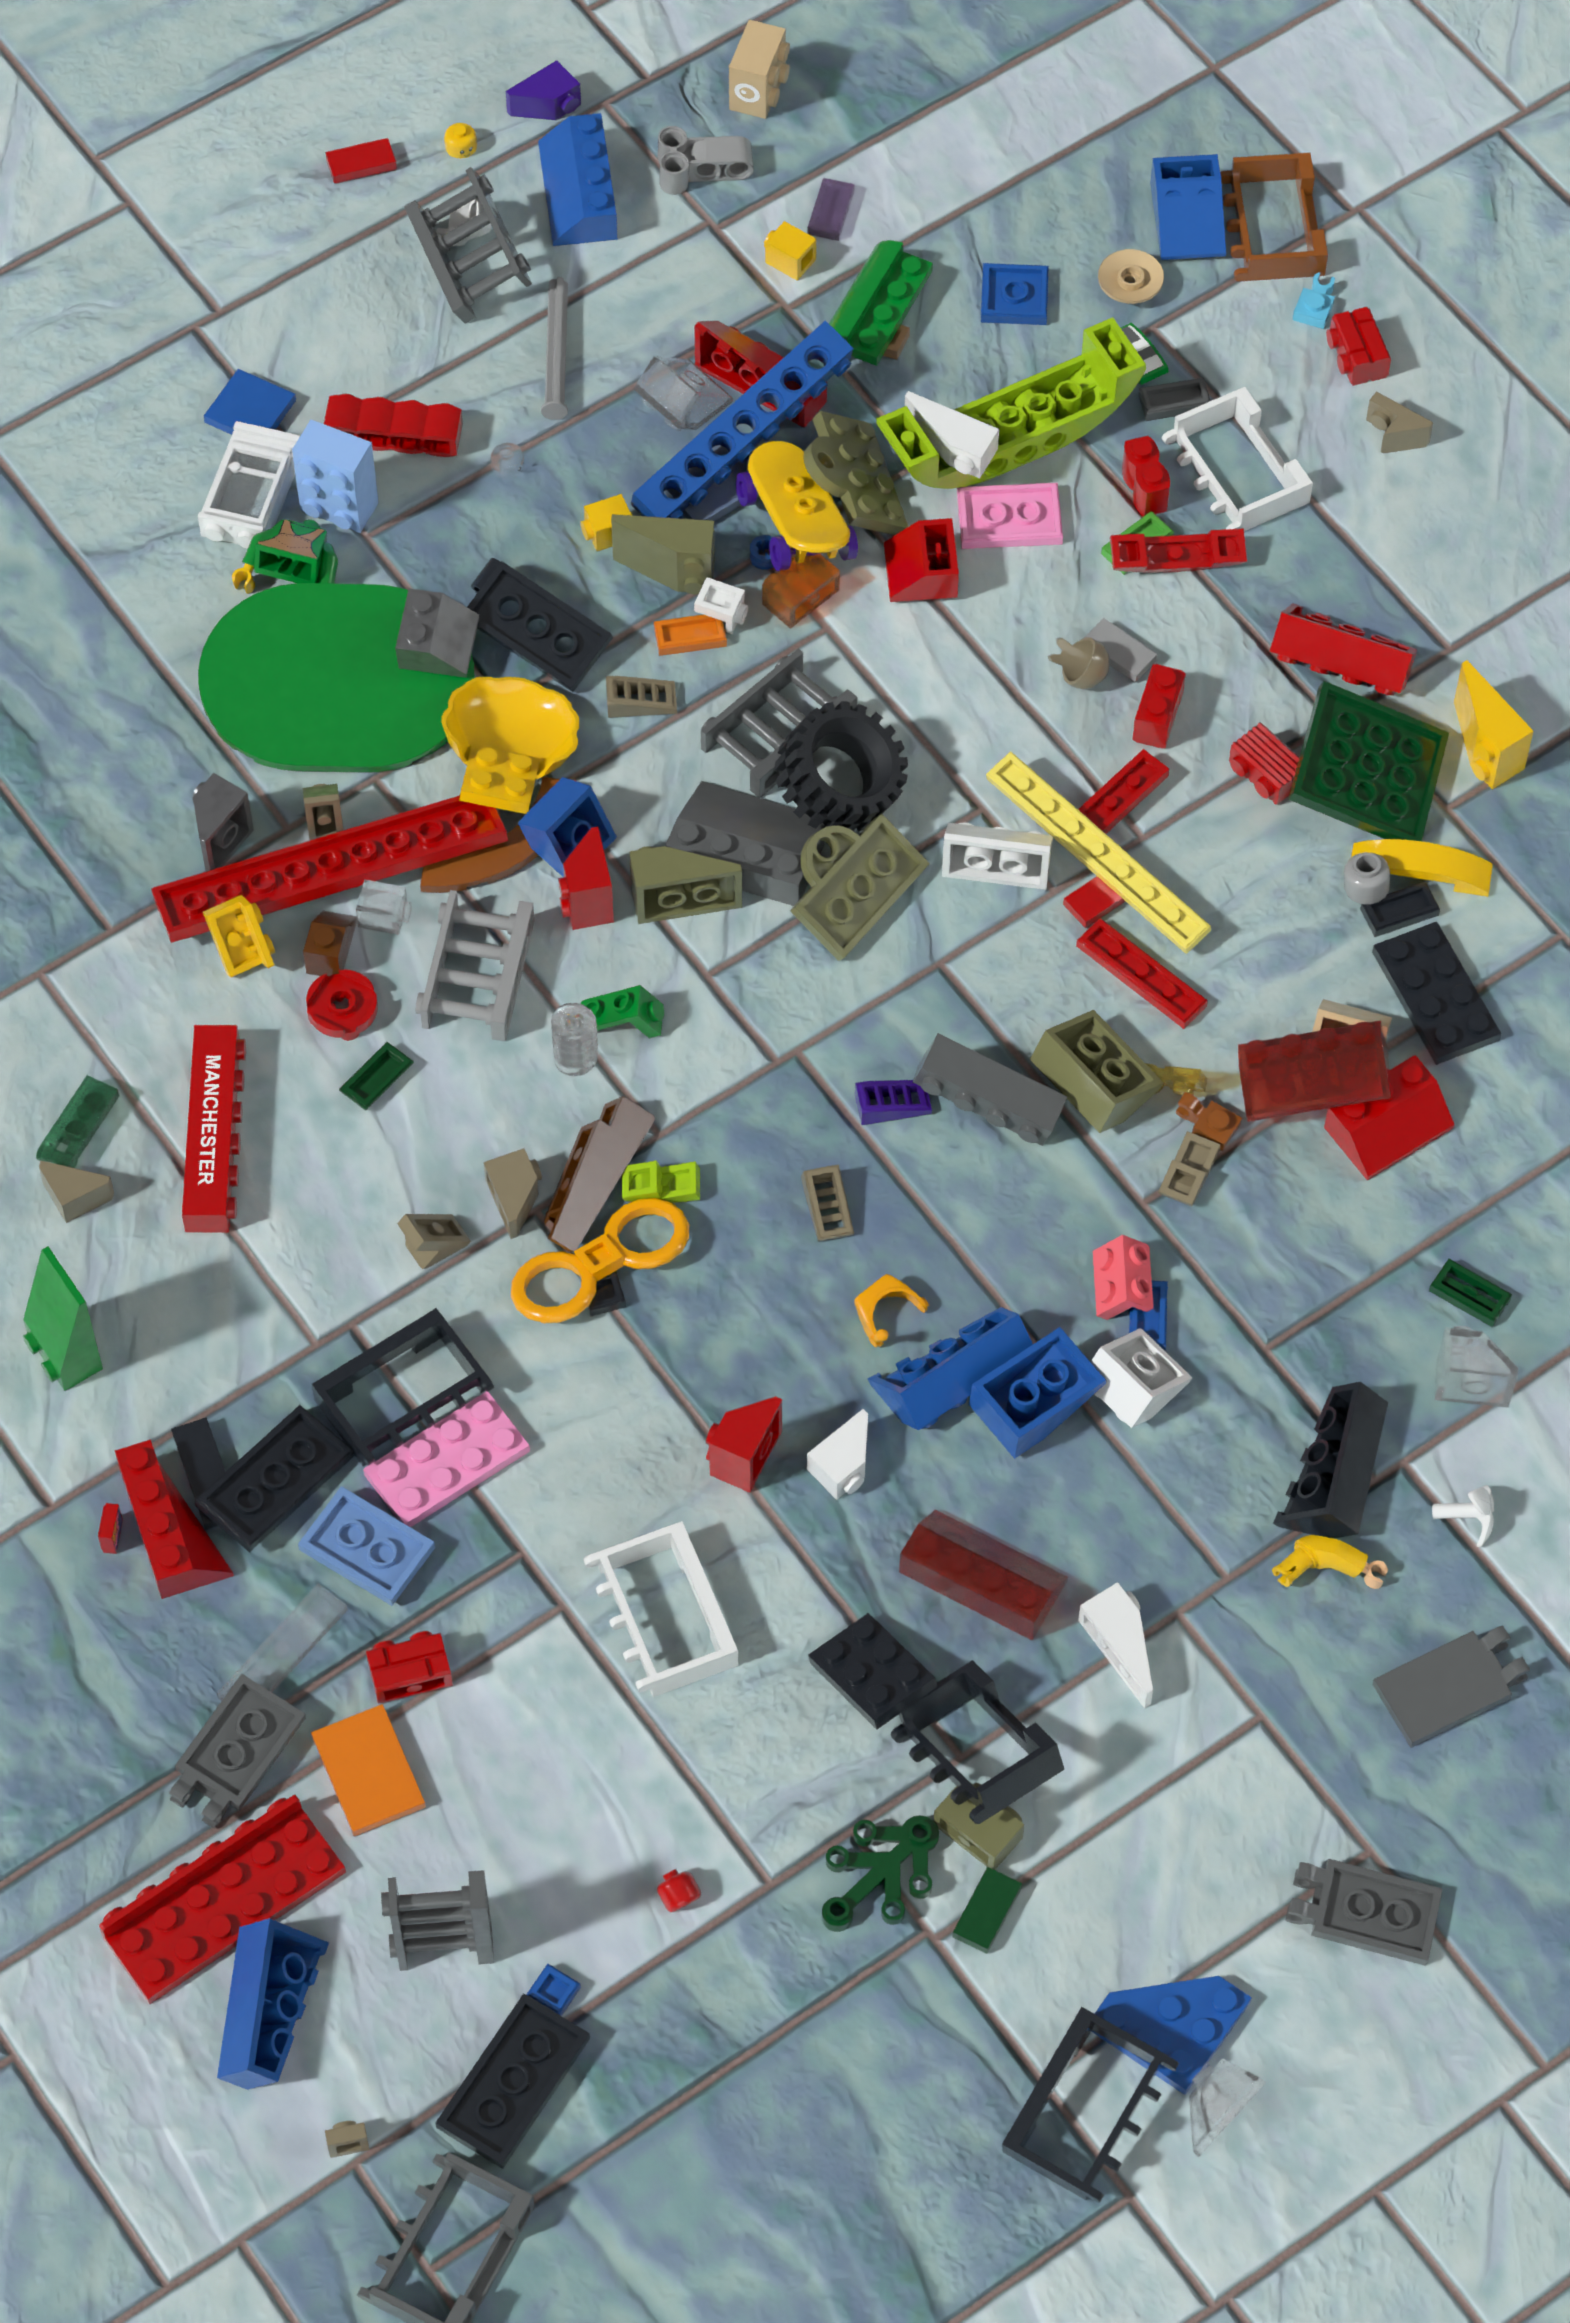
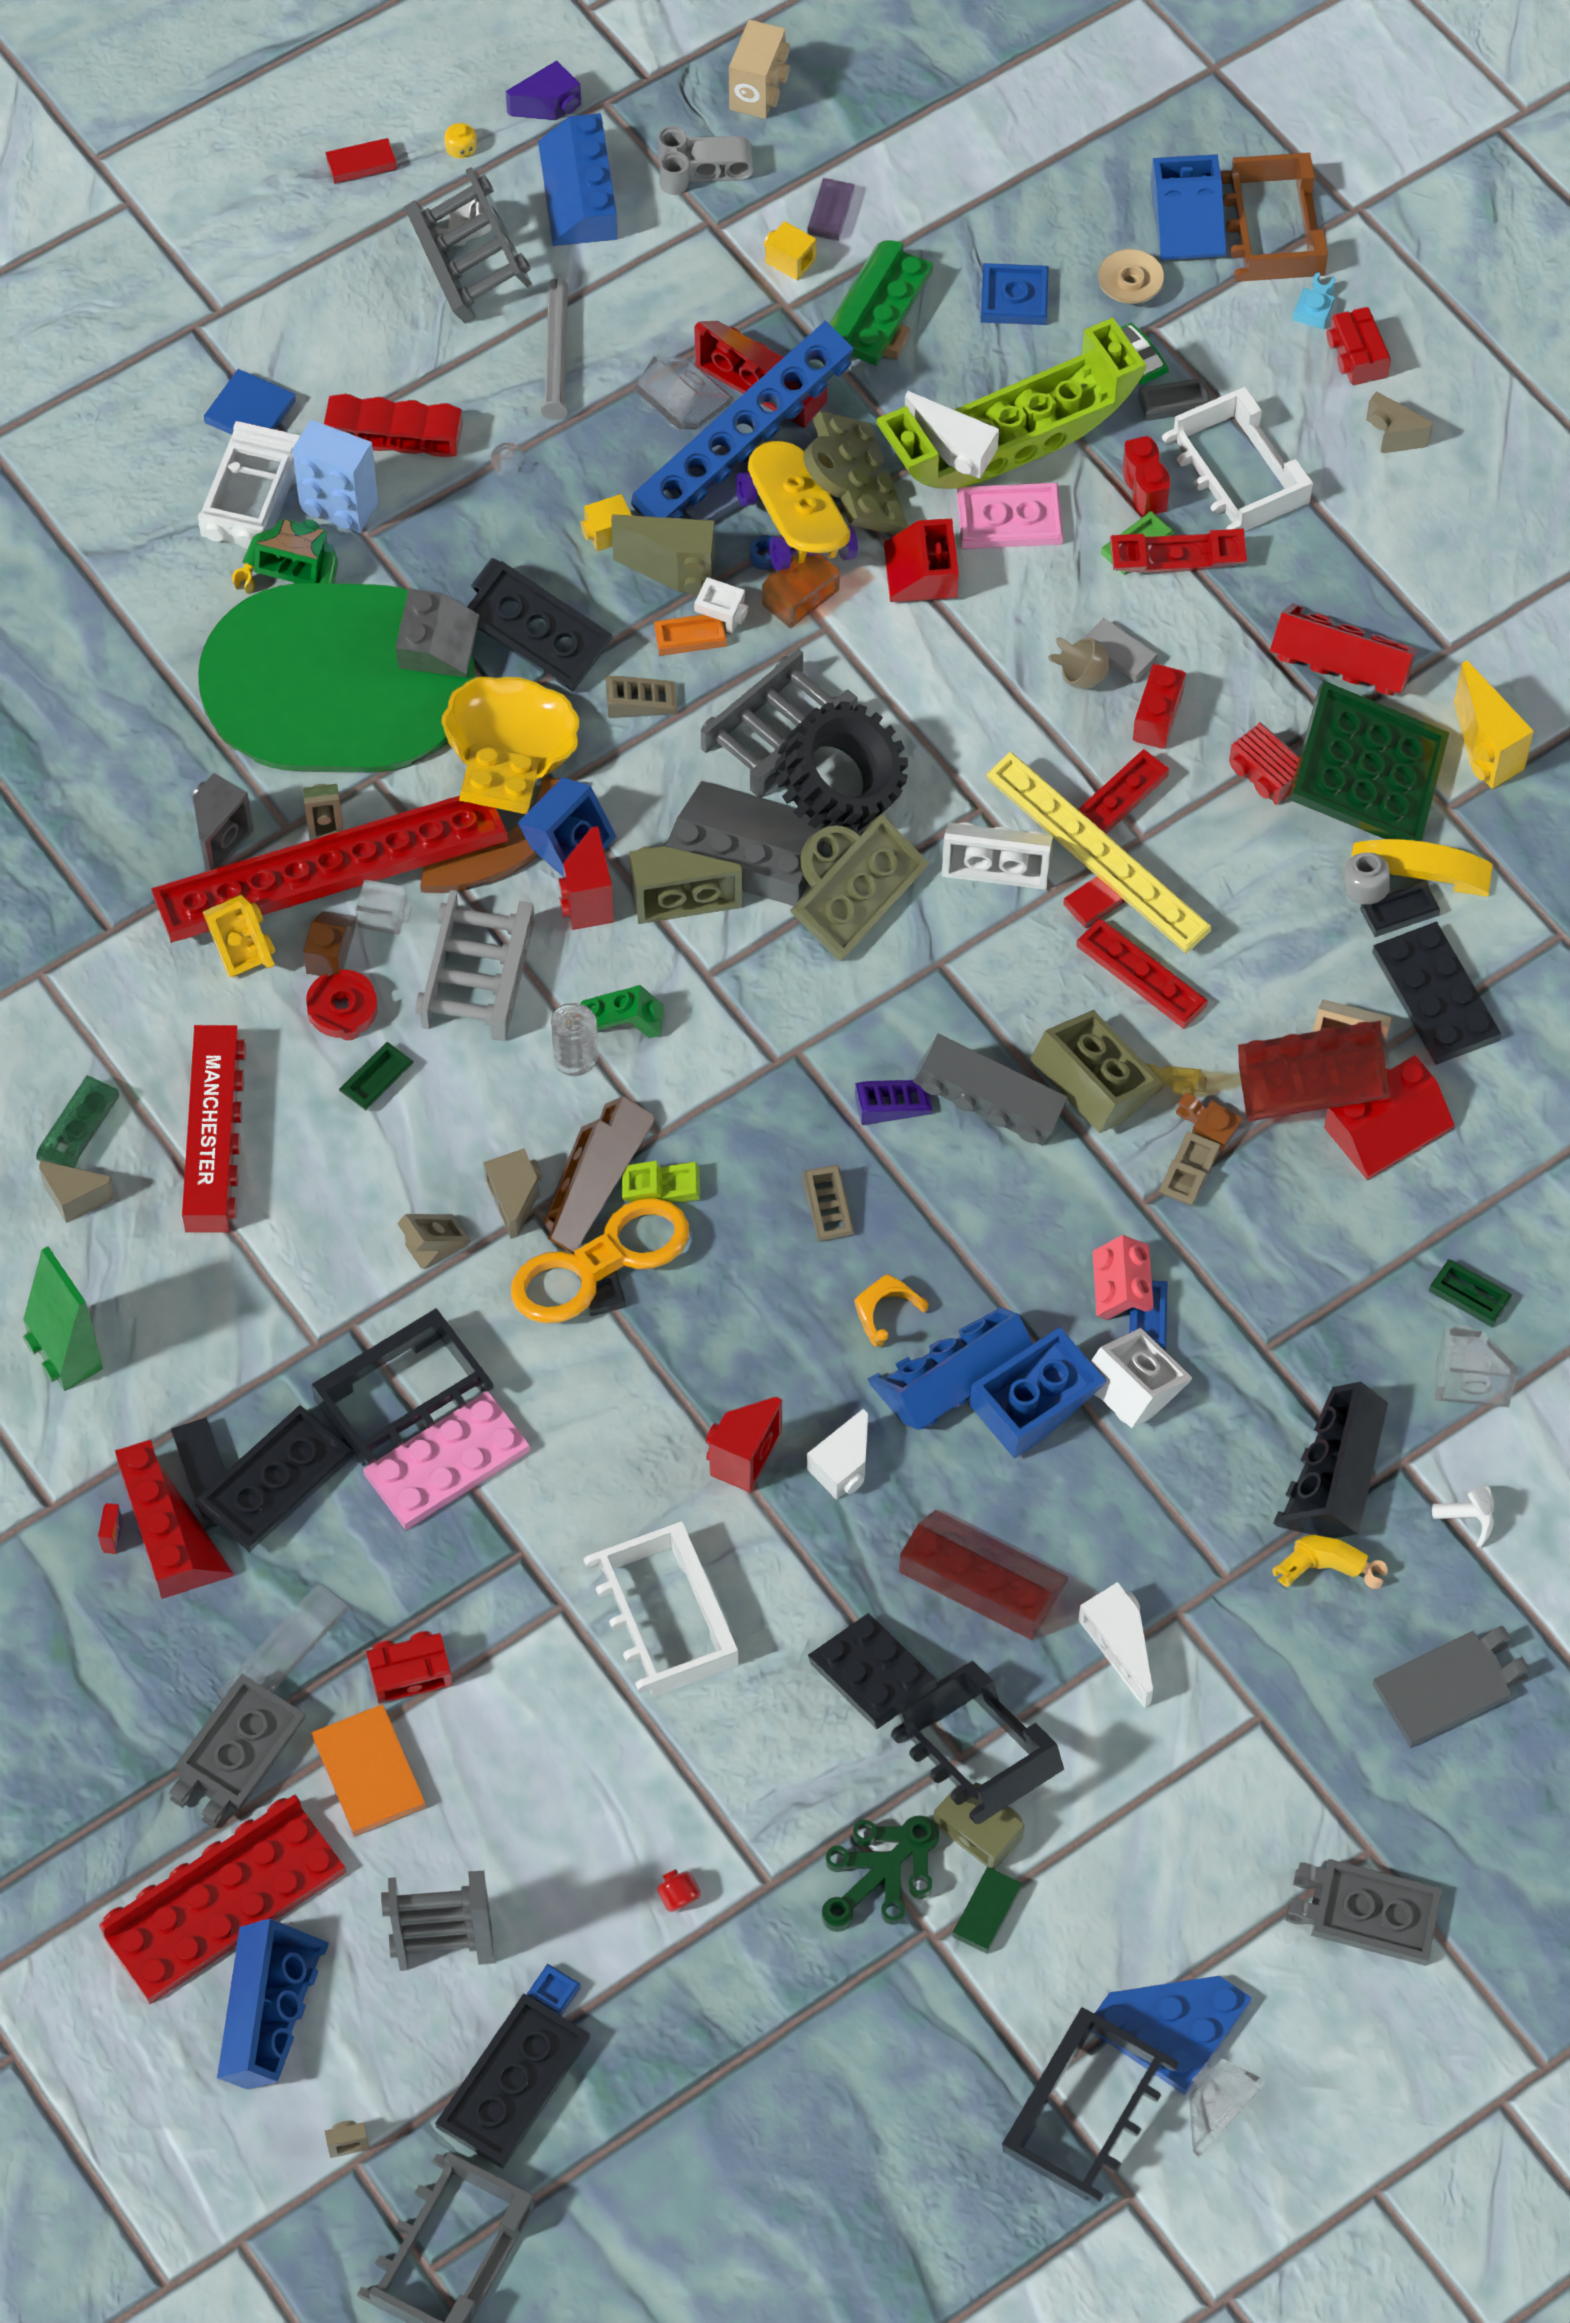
(366, 1546): medium blue plate -> none

